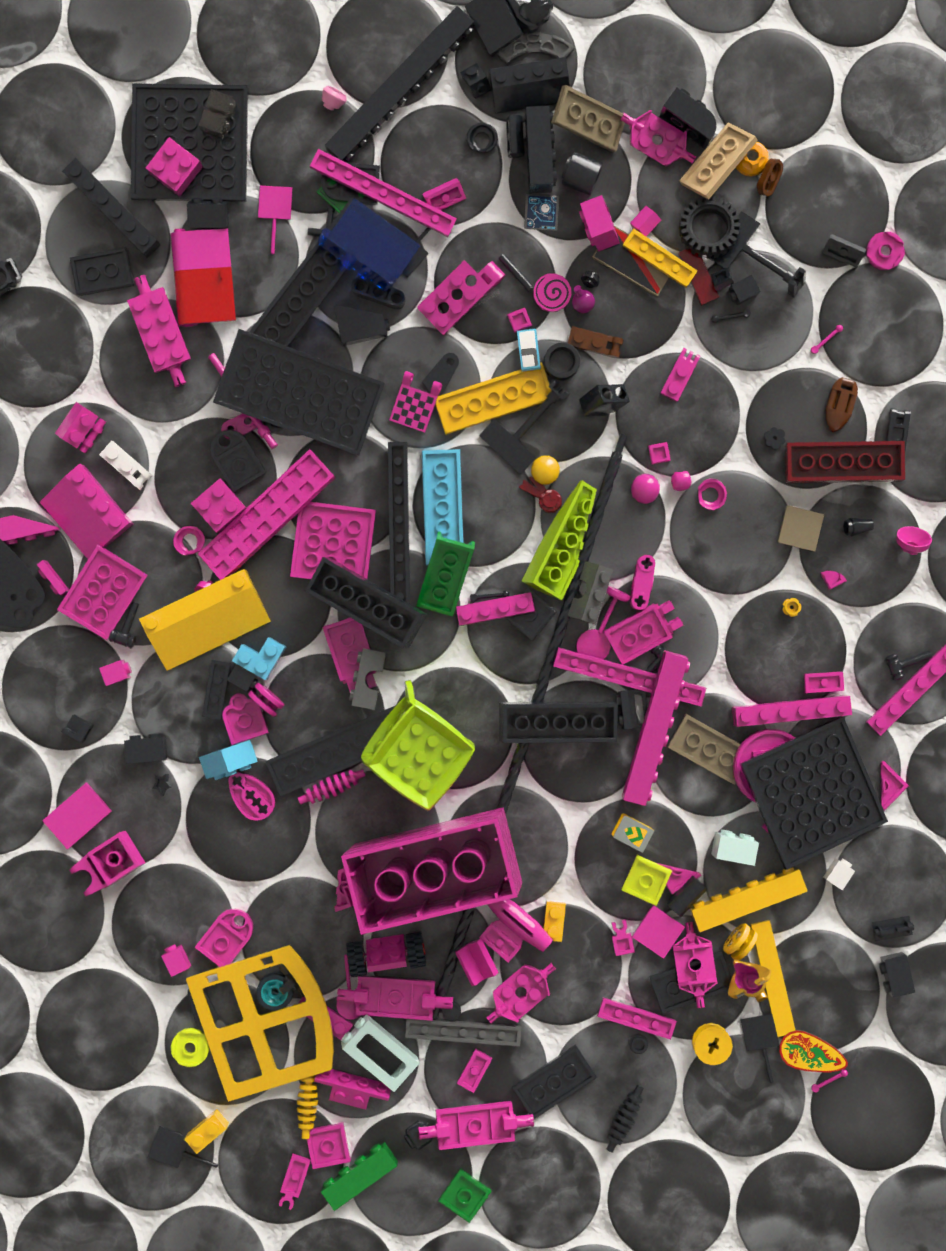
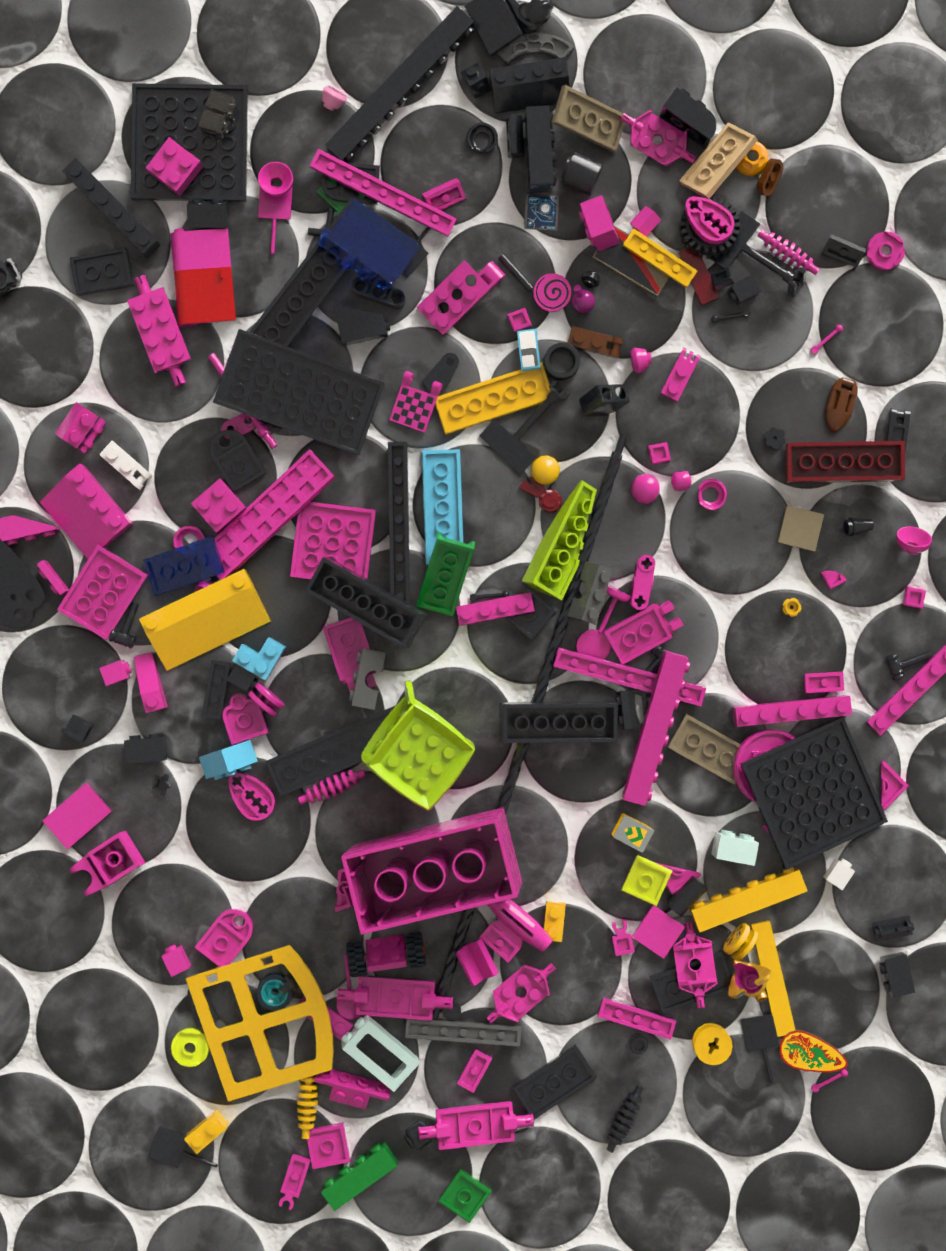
(150, 683): none -> dark pink slope
(184, 566): none -> clear blue tile
(274, 171): none -> dark pink piece
(640, 359): none -> dark pink cone
(718, 213): none -> dark pink piece
(788, 252): none -> dark pink piece
(914, 597): none -> dark pink tile

